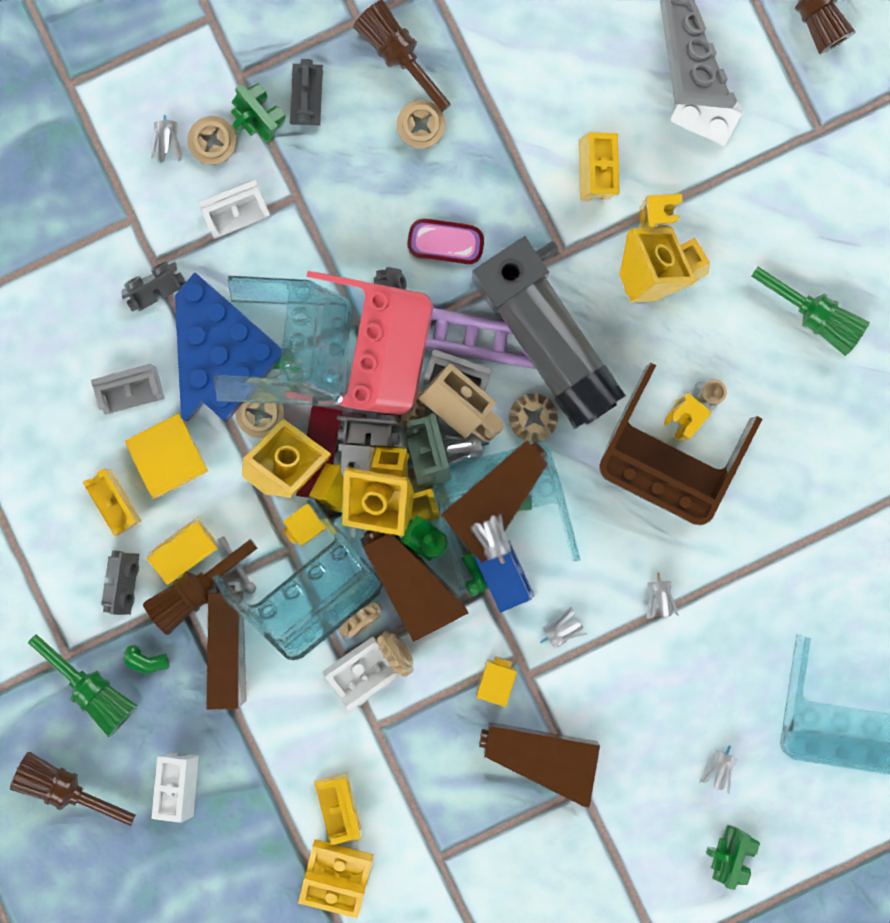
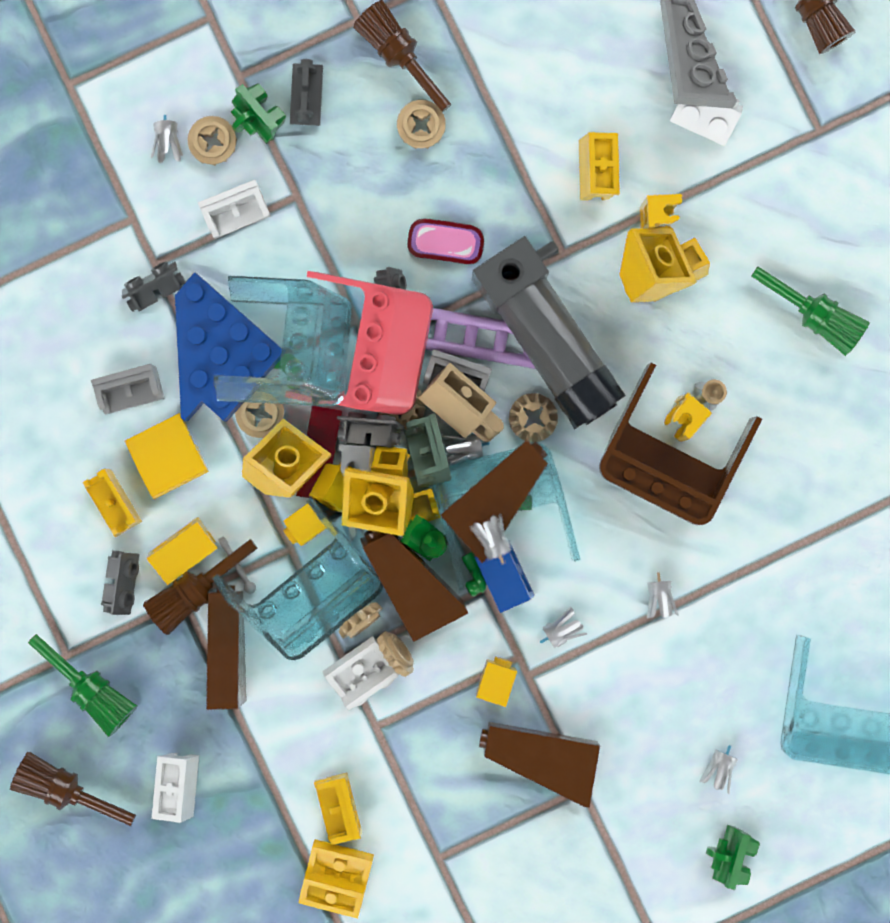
(143, 664): green arm -> none

